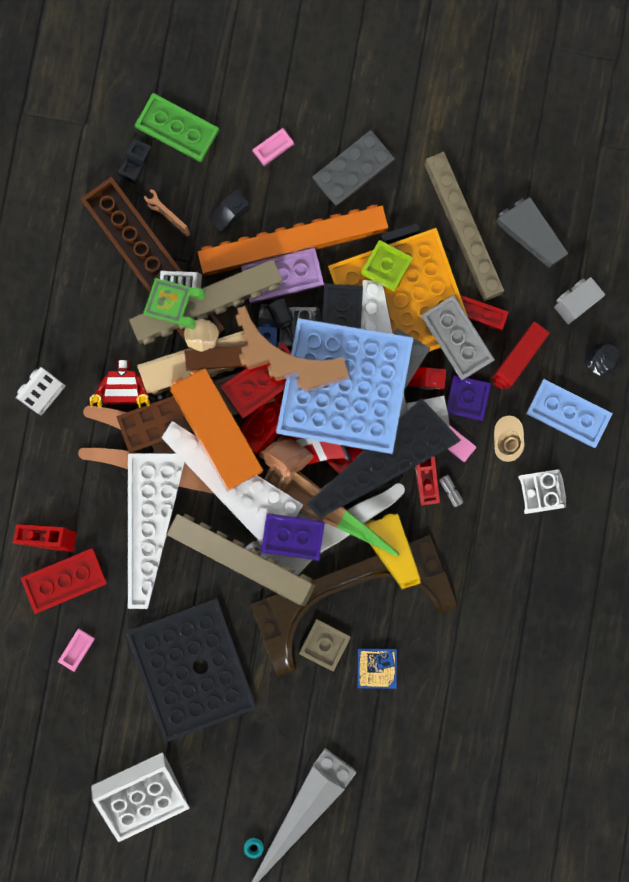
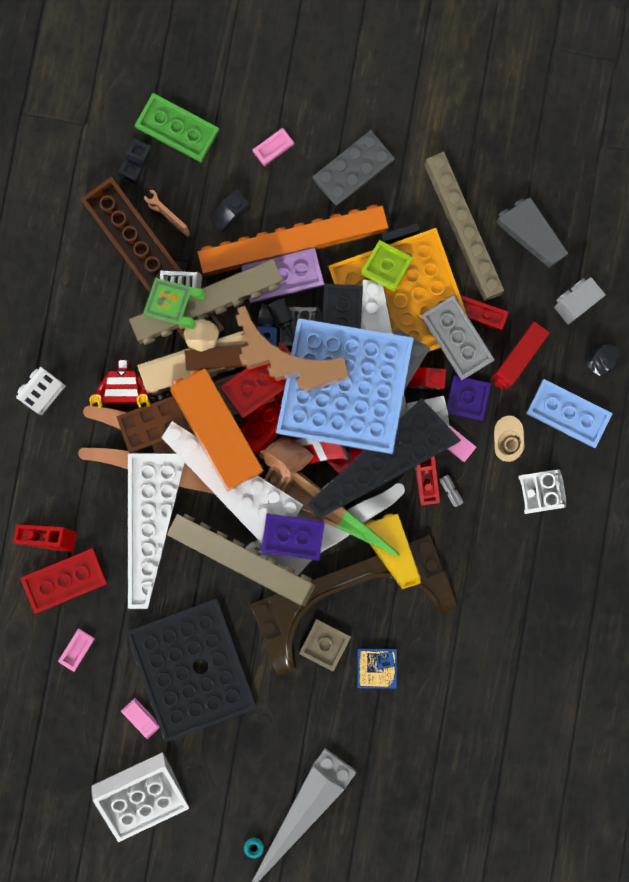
(141, 718): none -> bright pink tile

